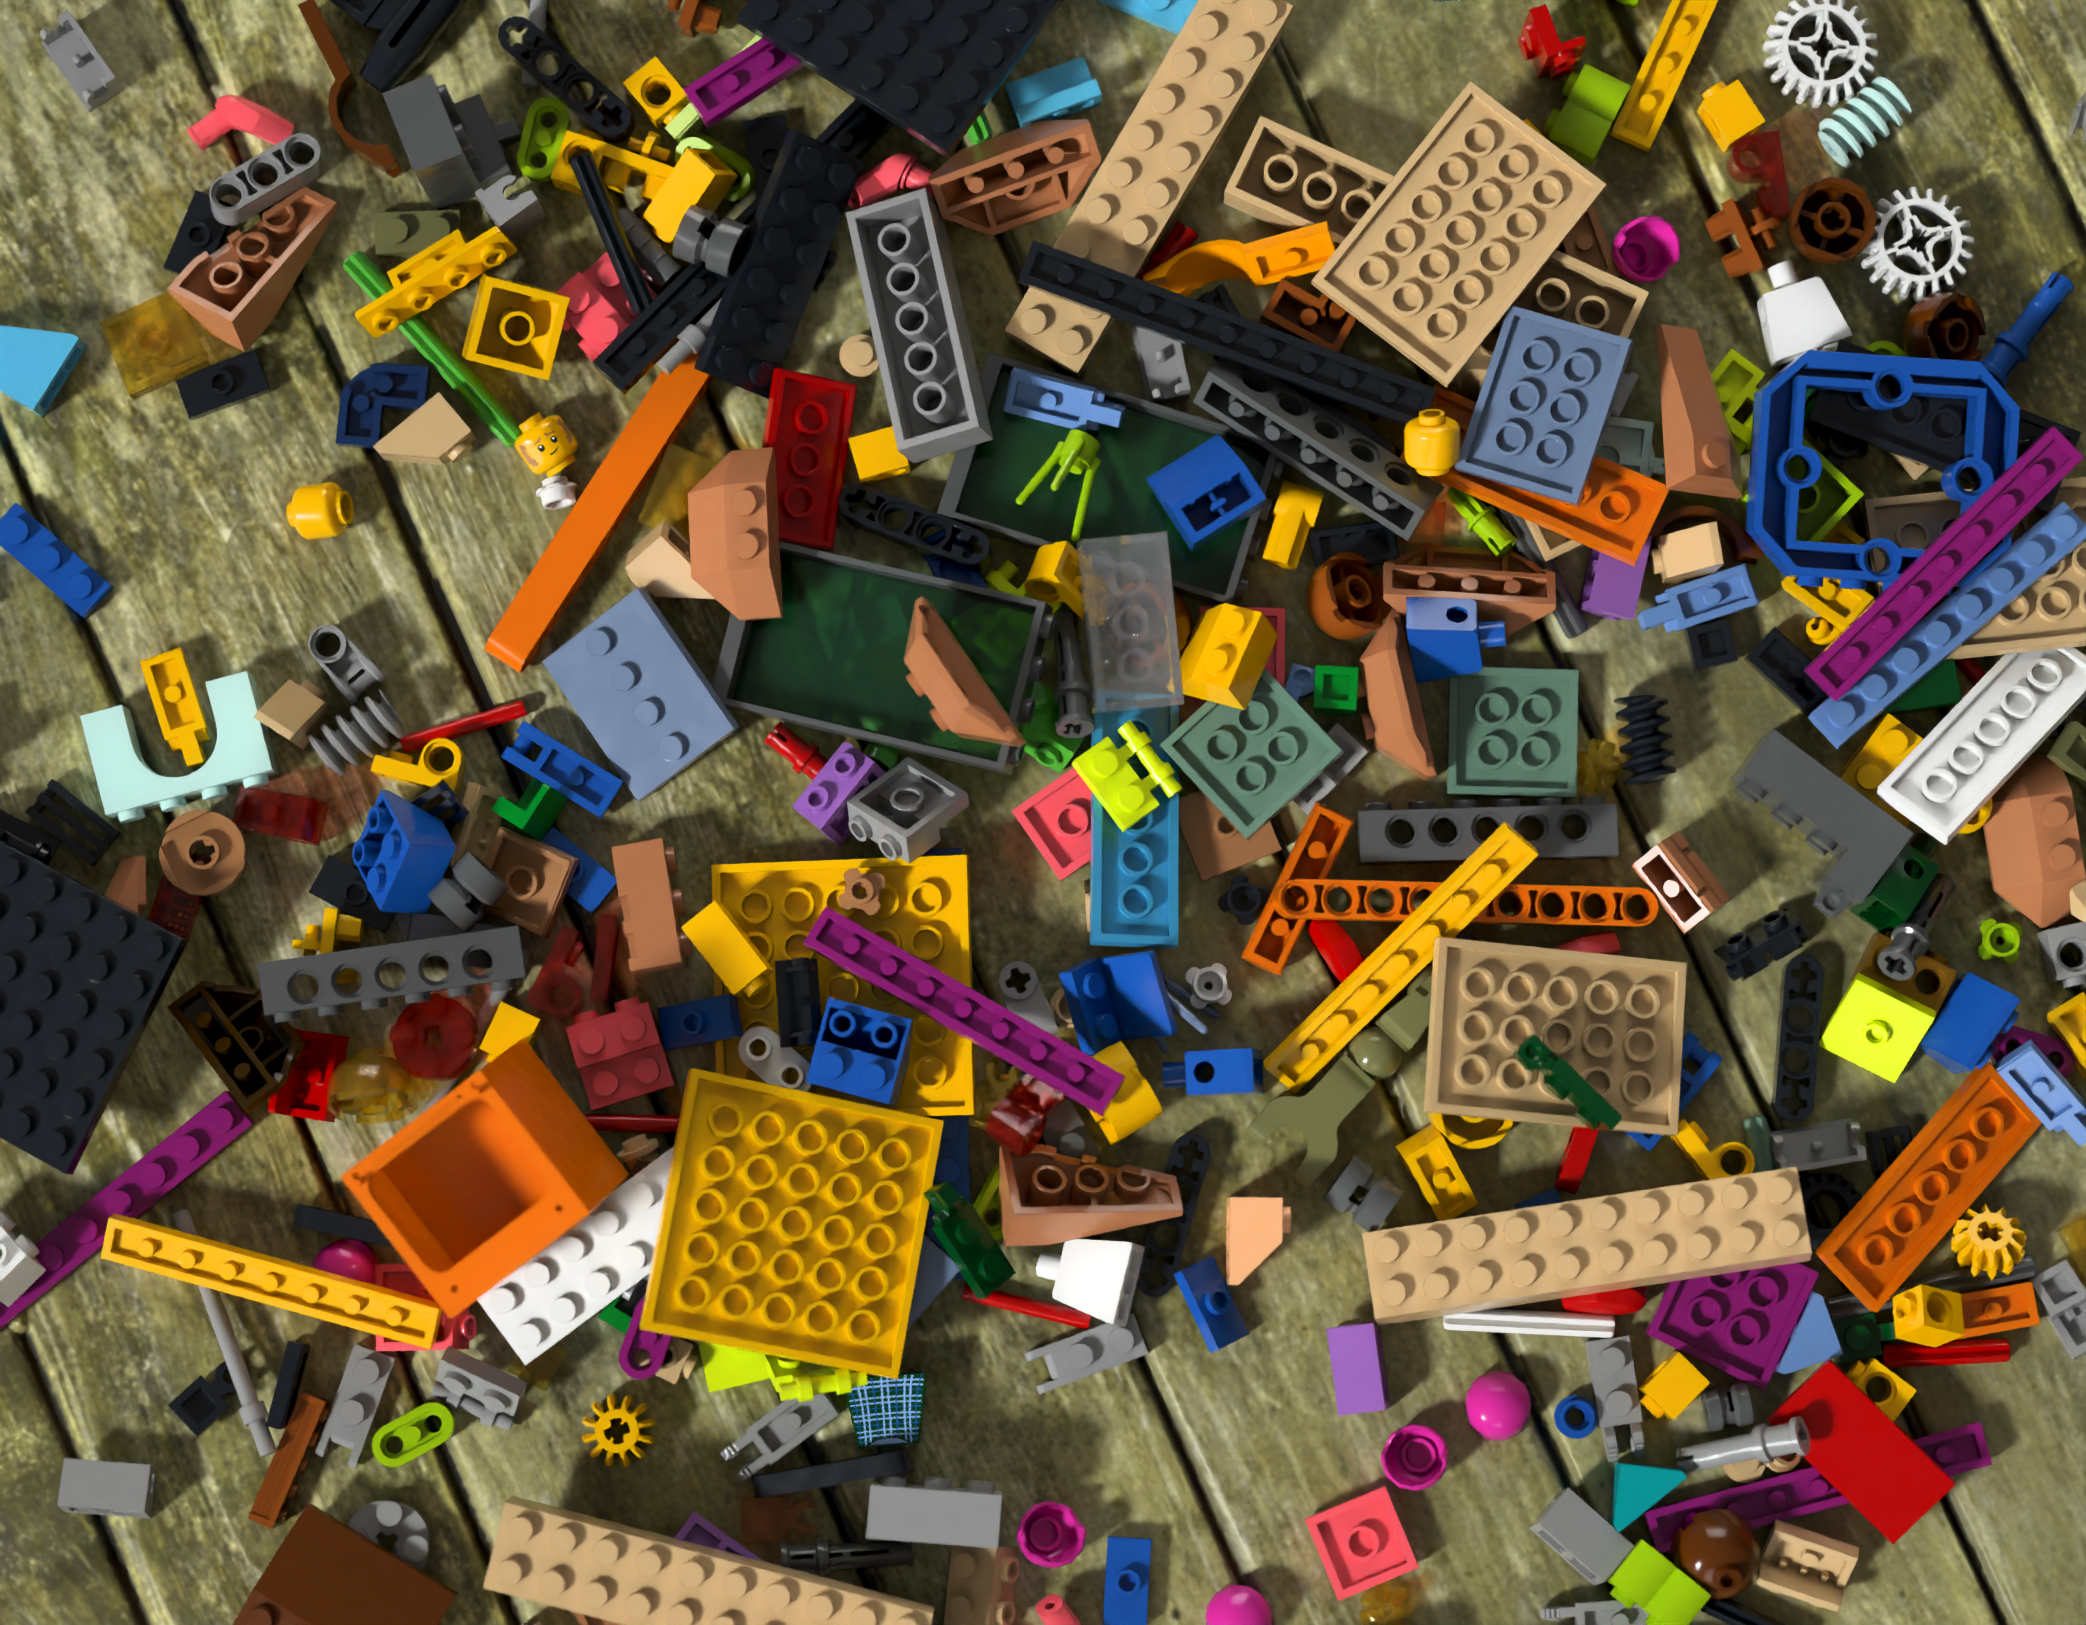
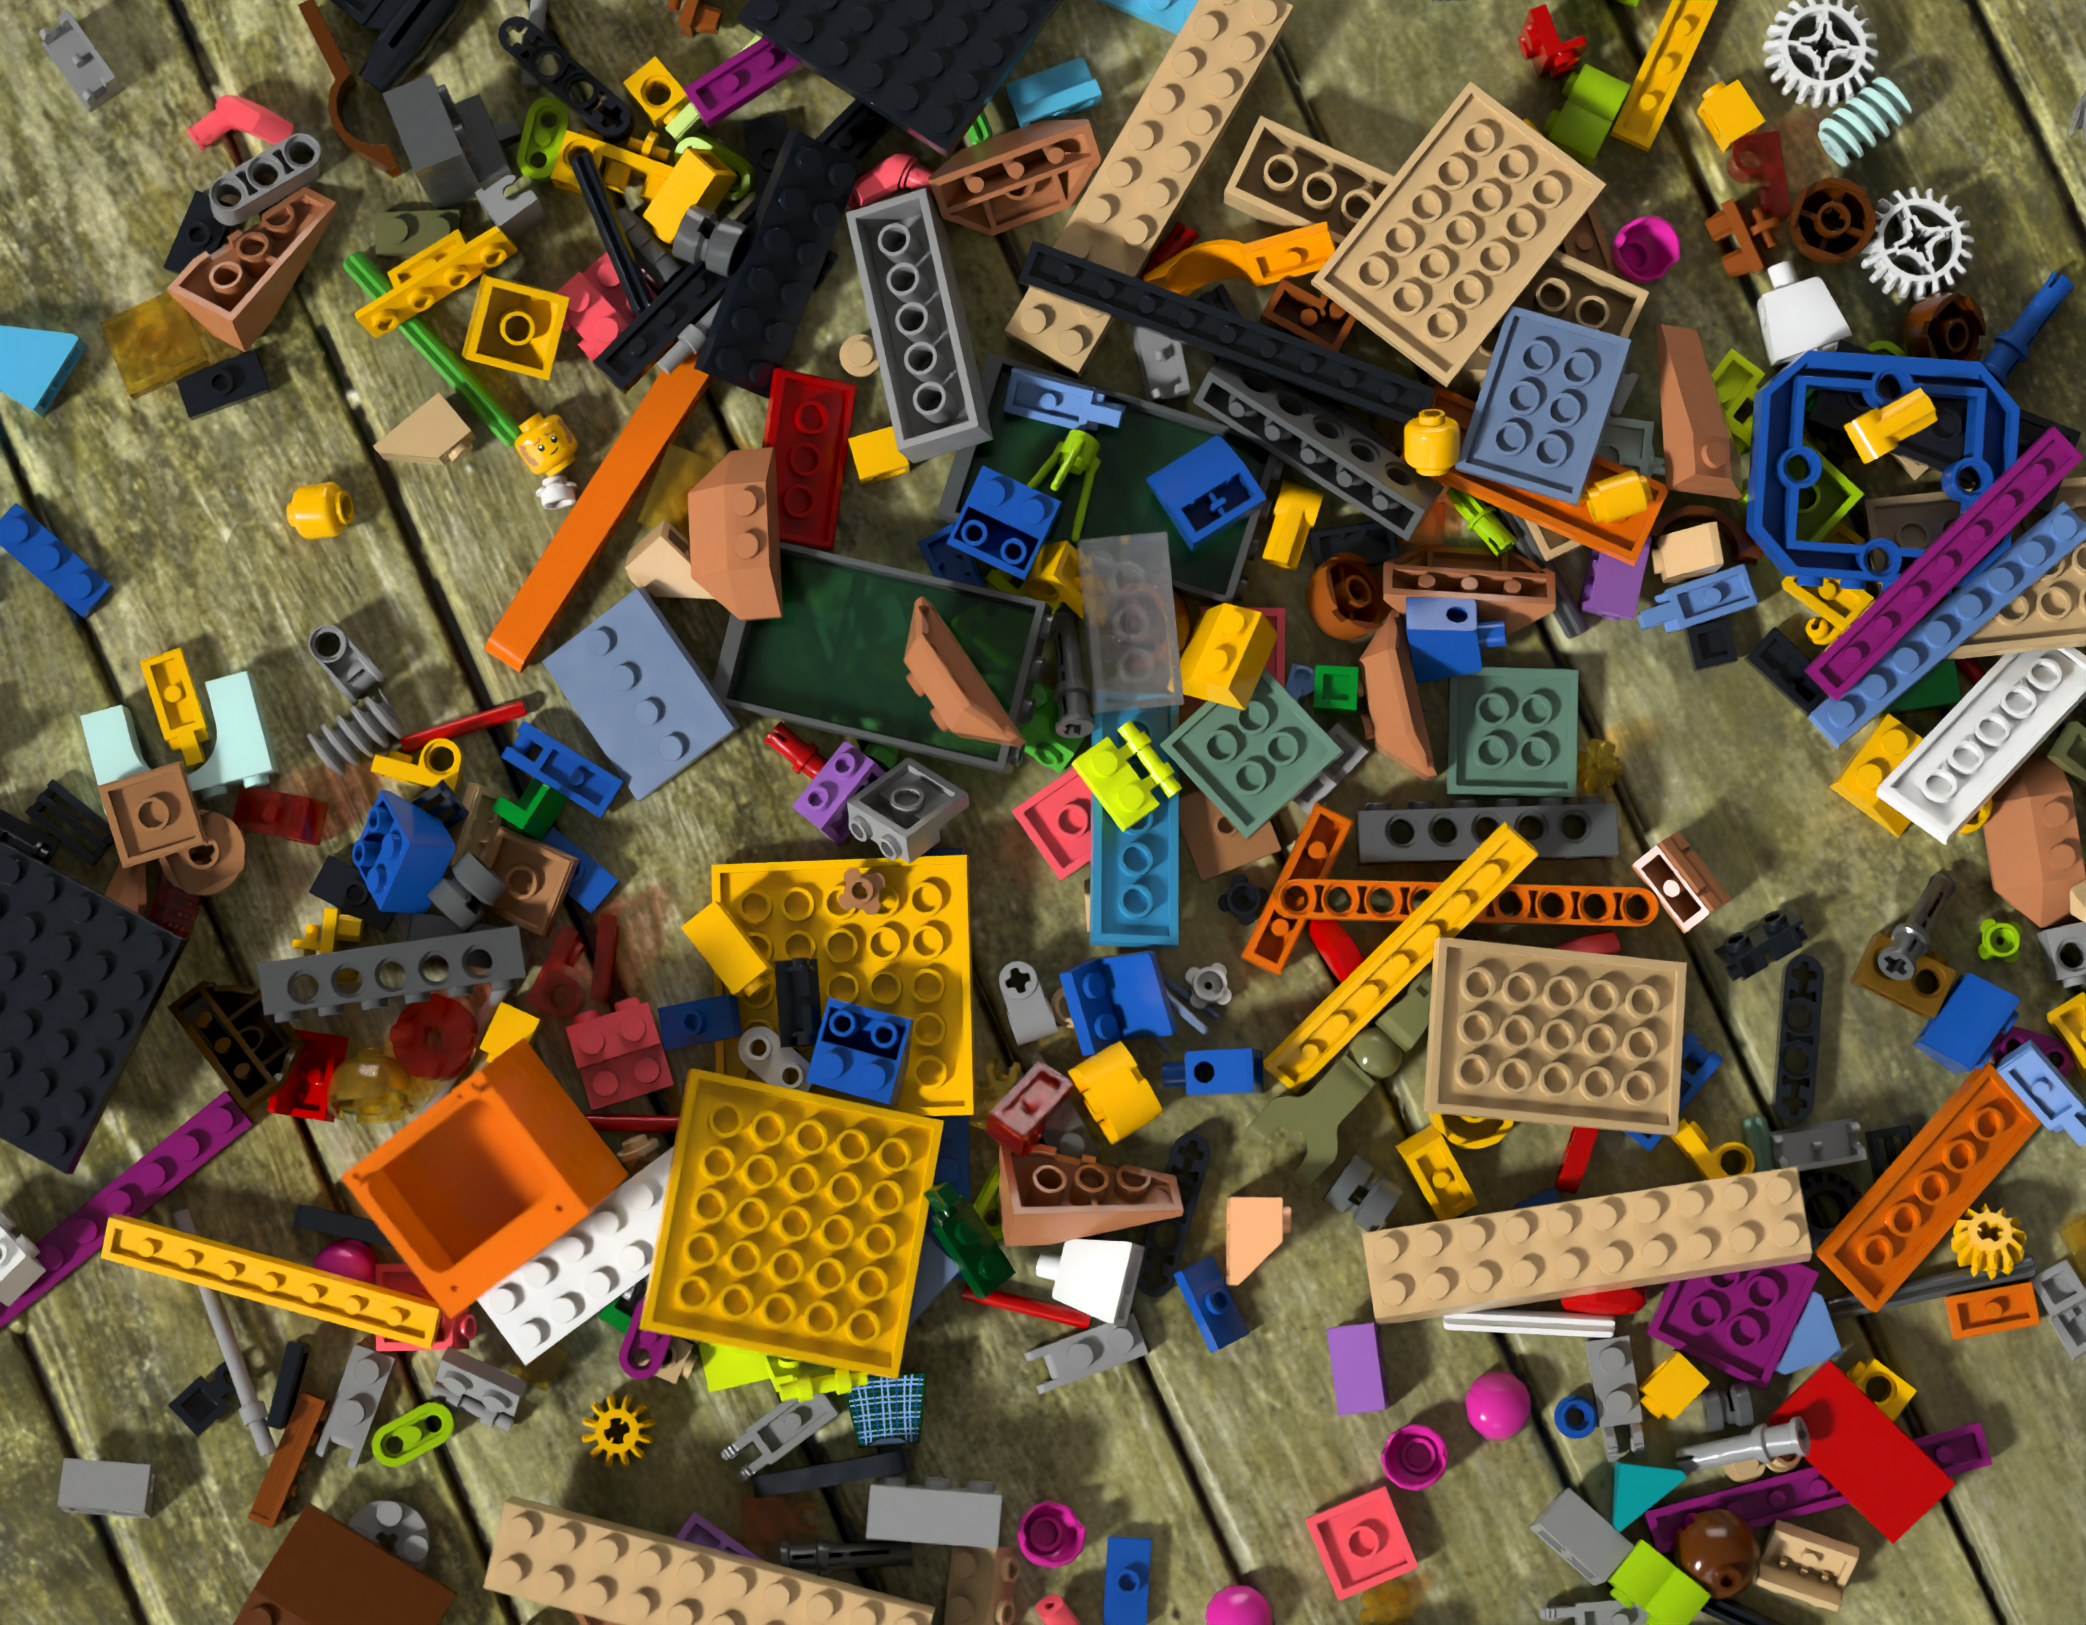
(152, 814): none -> medium nougat plate
(295, 711): tan slope -> none
(372, 391): dark blue plate -> none
(651, 907): nougat wedge -> none
(912, 532): black beam -> none
(964, 1011): magenta plate -> none
(1004, 523): none -> blue slope
(1566, 1082): dark green hinge -> none
(1618, 497): none -> yellow brick
(1645, 739): black piece -> none
(1827, 812): dark grey hinge -> none
(1862, 1336): dark green plate -> none
(1876, 1027): neon yellow plate -> none
(1883, 428): none -> yellow piece
(1900, 886): dark green torso -> none
(1928, 1316): yellow brick -> none
(1947, 1354): red axle -> none

